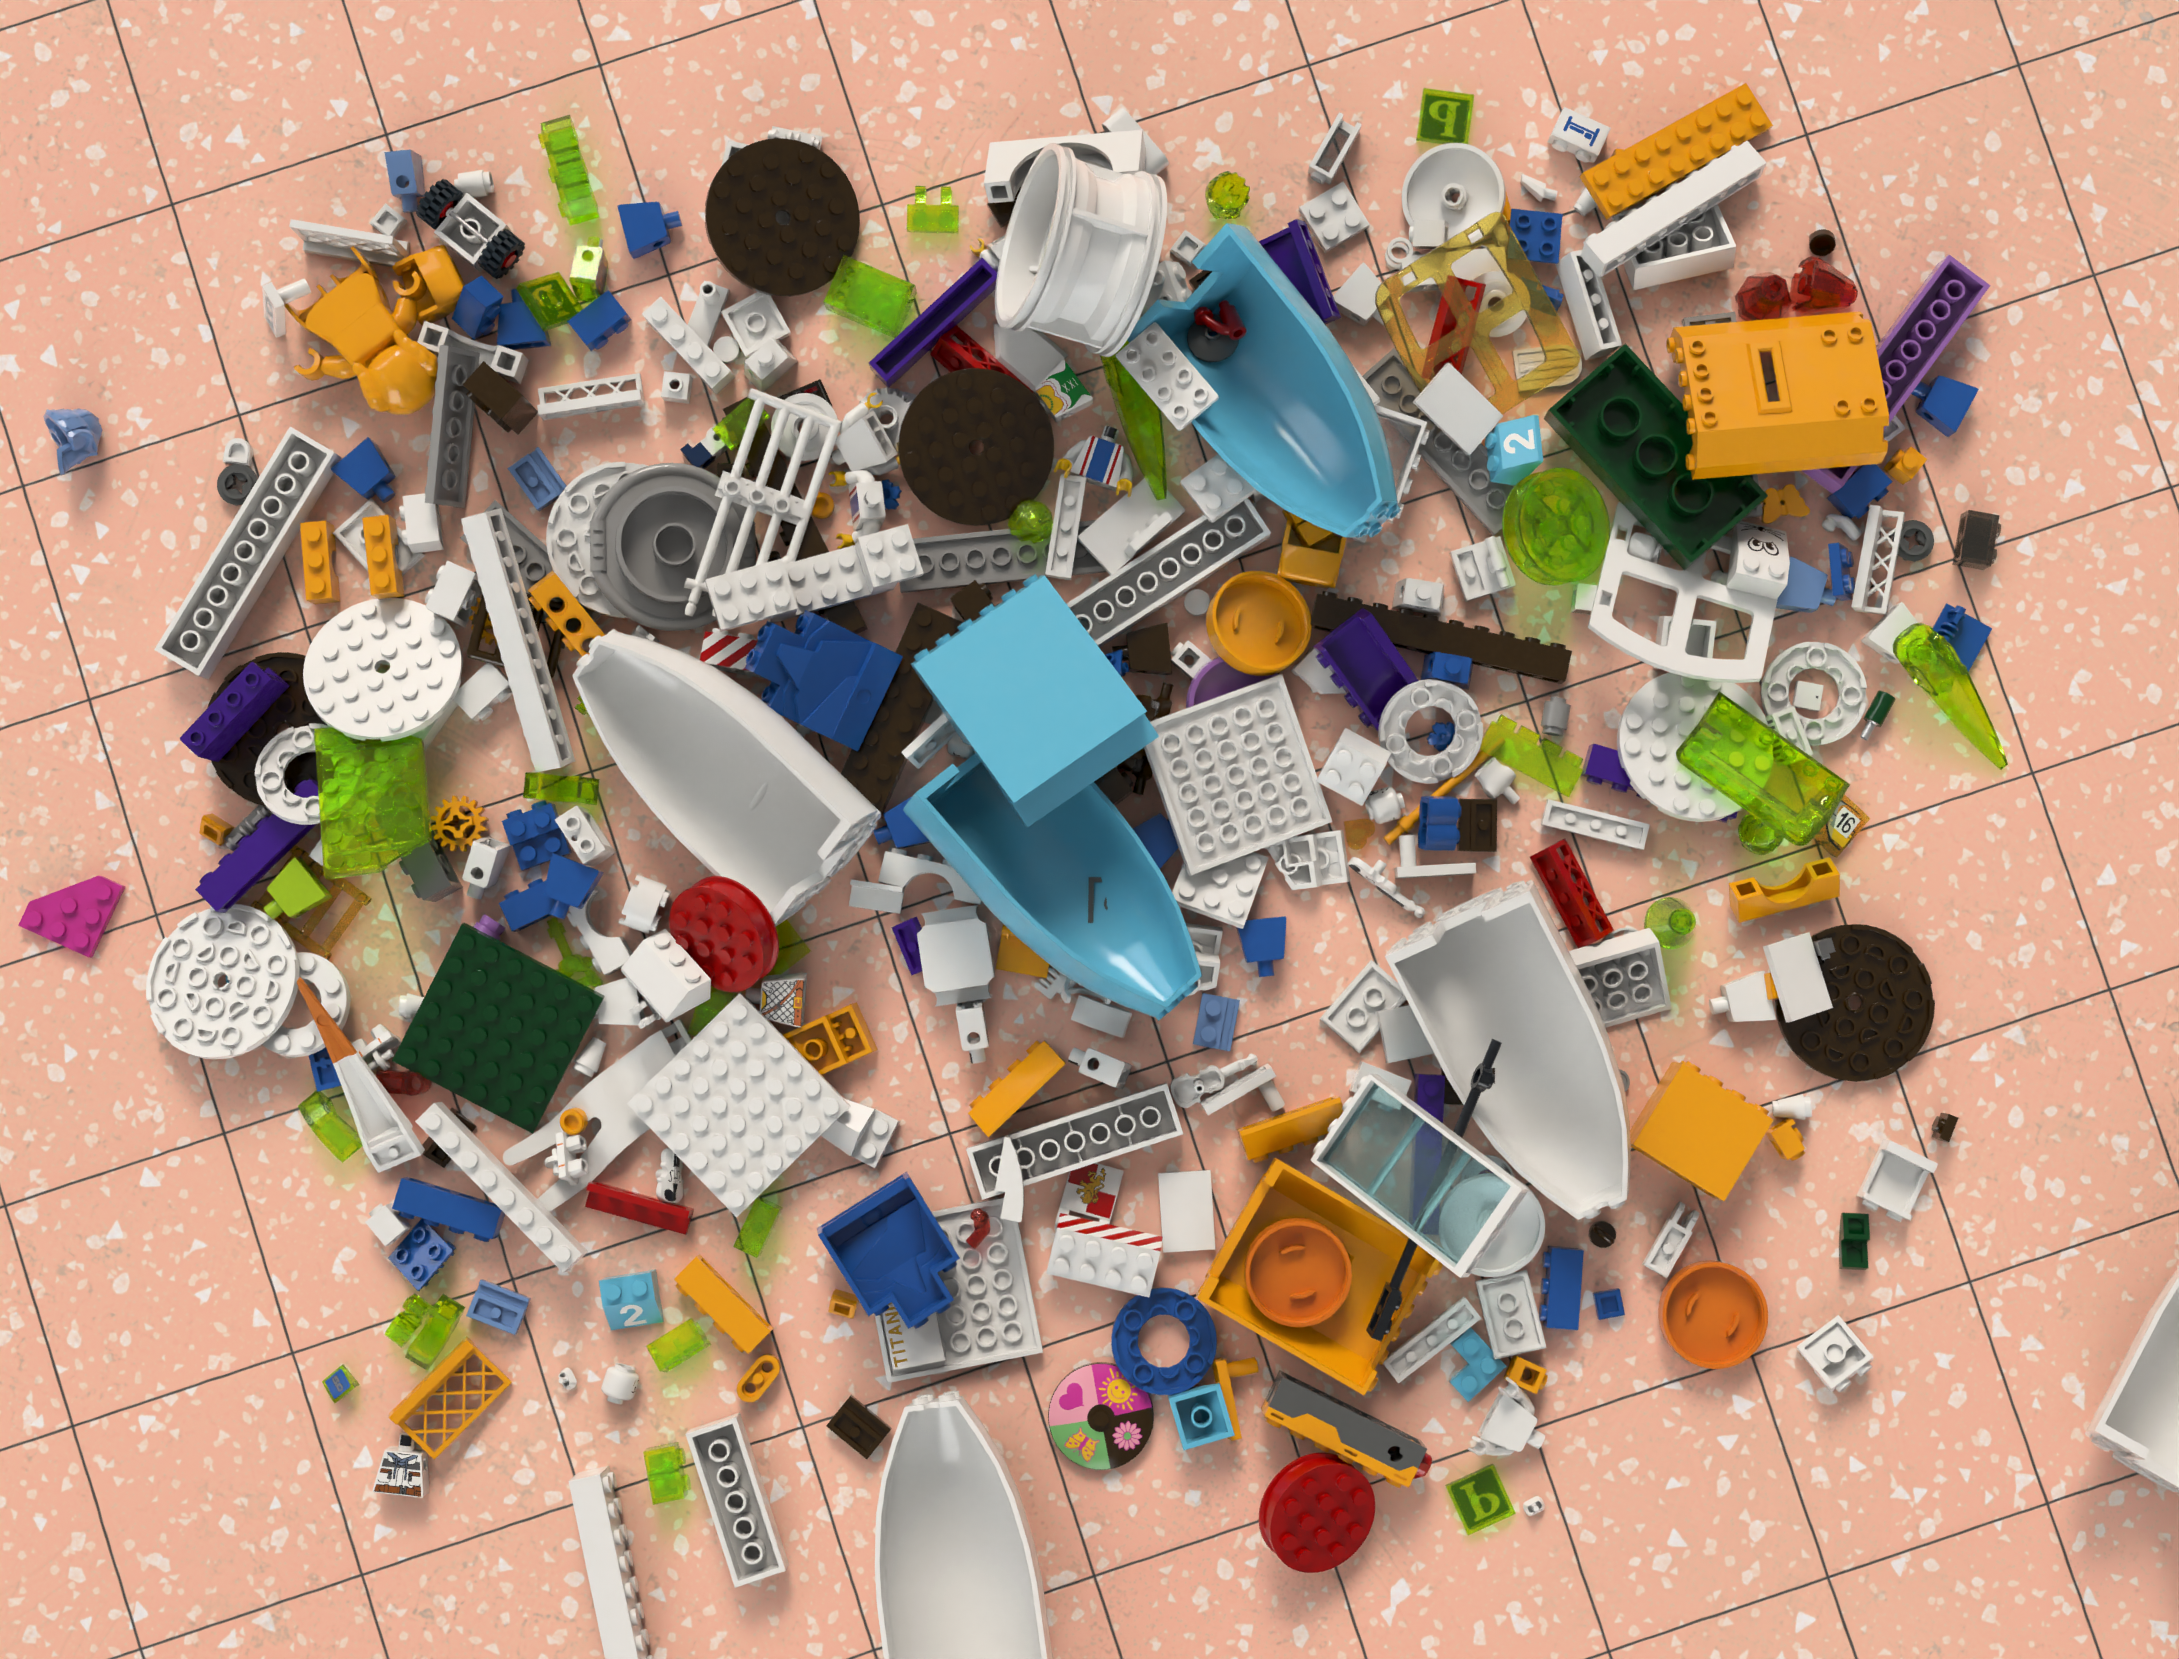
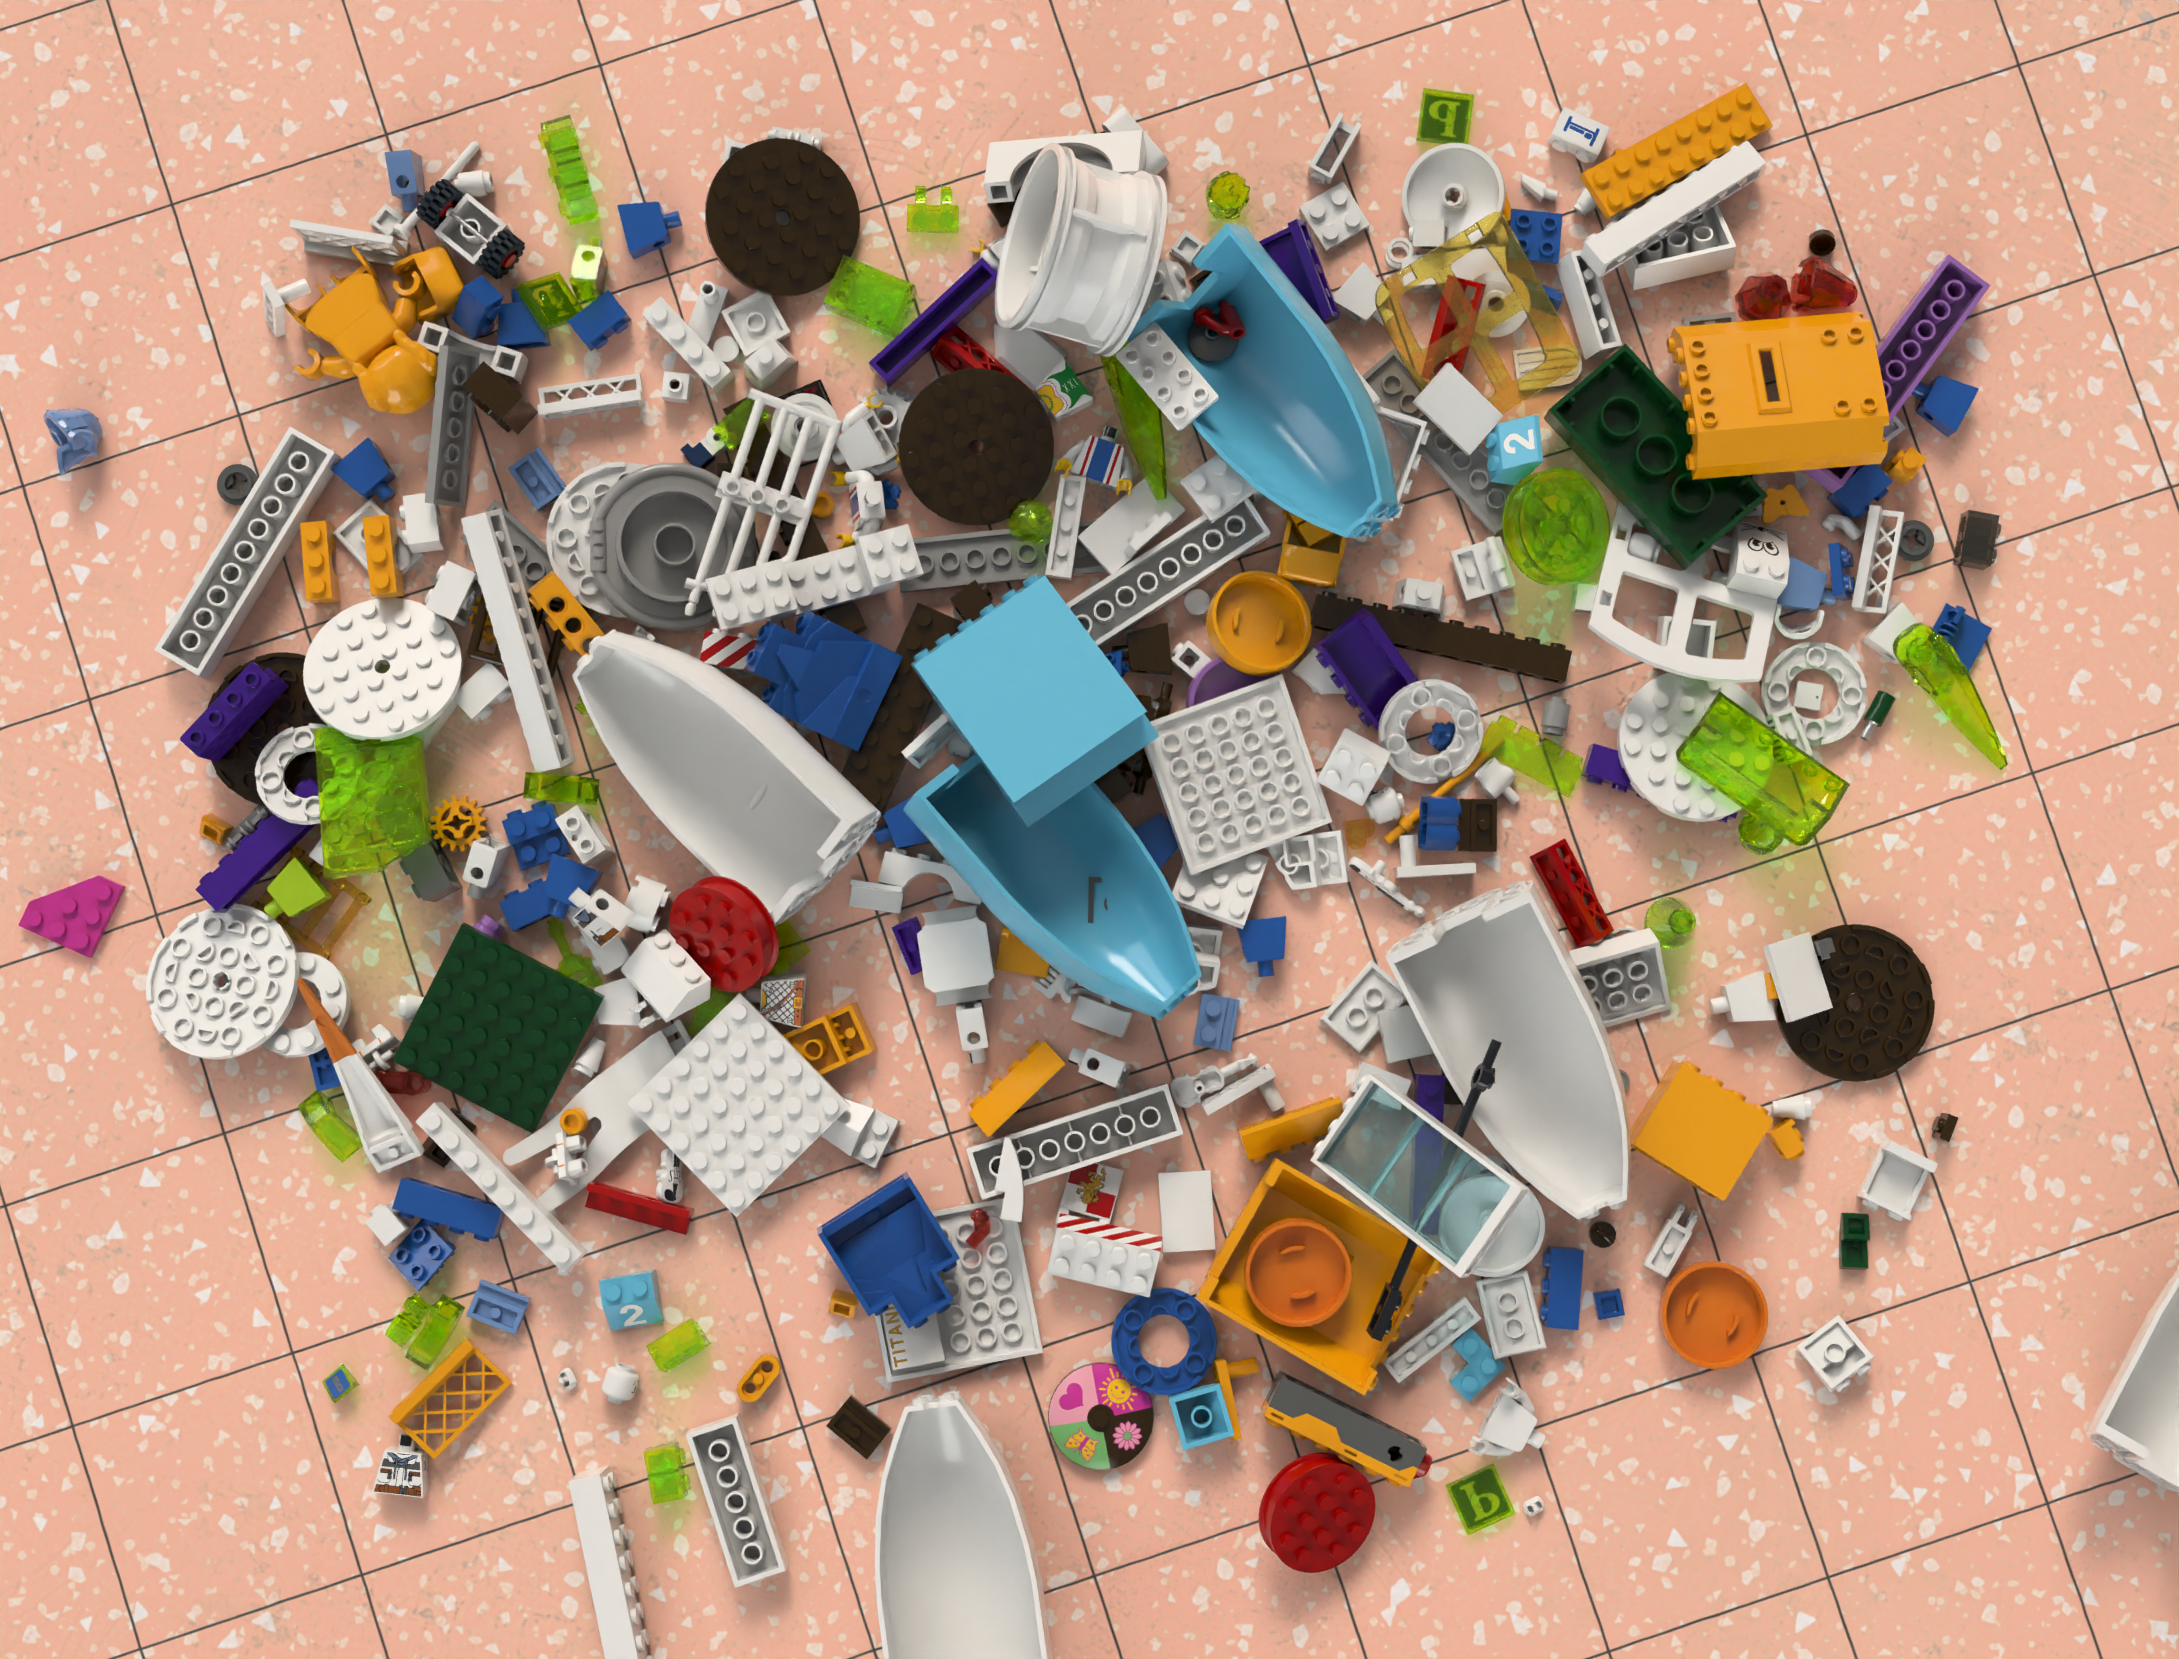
(238, 452): white tile -> none
(404, 229): none -> white bar
(599, 915): none -> white torso
(723, 1304): light orange brick -> none
(758, 1227): clear neon green brick -> none
(1448, 668): blue torso -> none
(1537, 1374): light orange brick -> none
(1595, 824): white plate -> none
(1794, 633): none -> white helmet
(1814, 883): light orange arch -> none
(1842, 827): slope -> none

